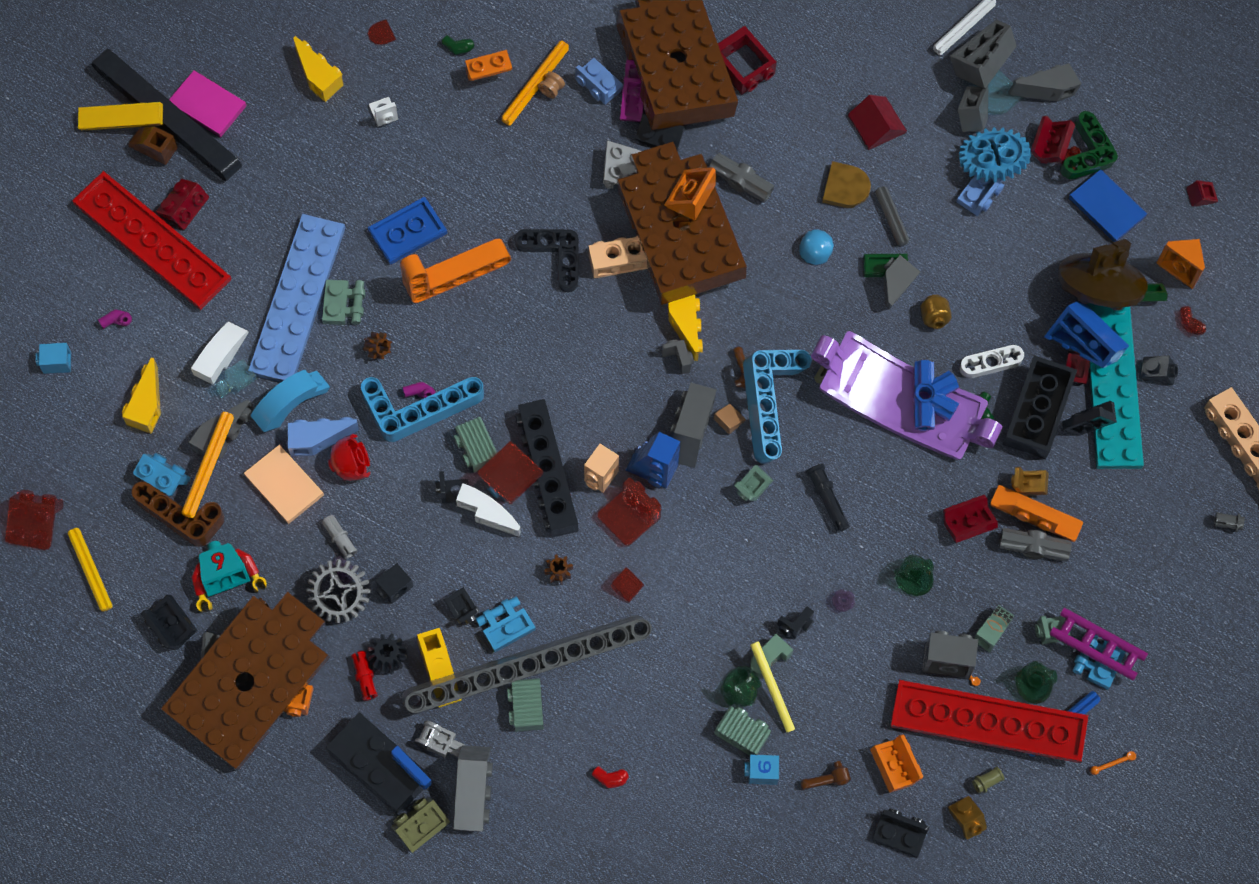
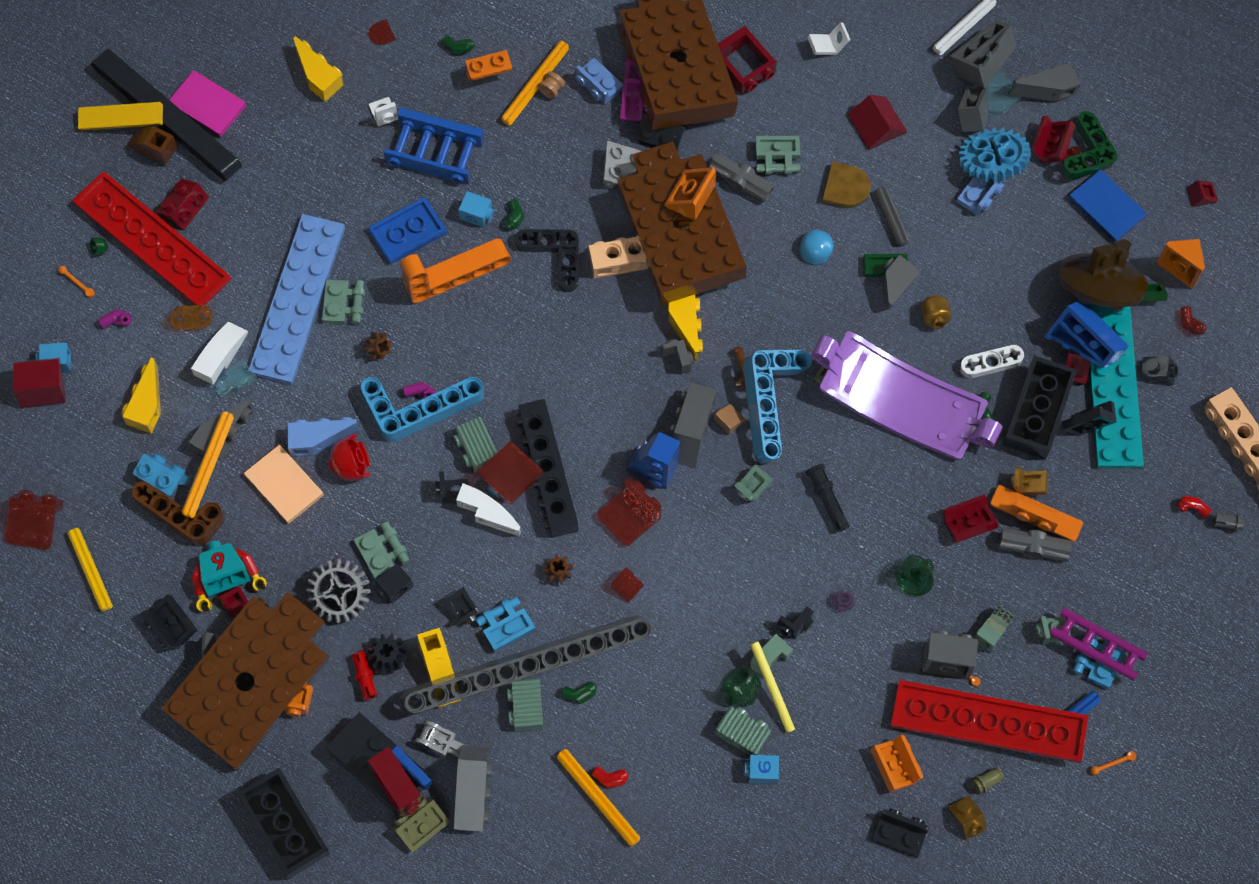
(38, 382): none -> dark red slope
(88, 291): none -> orange hinge
(98, 246): none -> dark green hinge
(191, 317): none -> clear orange beam
(233, 600): none -> dark red slope
(283, 823): none -> black brick
(286, 396): dark azure arch -> none
(339, 536): light grey axle -> none
(374, 553): none -> sand green plate
(395, 782): none -> dark red window
(434, 126): none -> blue fence
(476, 209): none -> dark azure brick
(516, 216): none -> dark green arm
(580, 695): none -> dark green arm
(598, 797): none -> light orange axle
(601, 468): light nougat brick -> none
(777, 148): none -> sand green plate
(828, 44): none -> white bracket
(838, 776): reddish brown piece -> none
(937, 389): blue piece -> none
(1035, 682): clear green helmet -> none
(1195, 503): none -> red arm

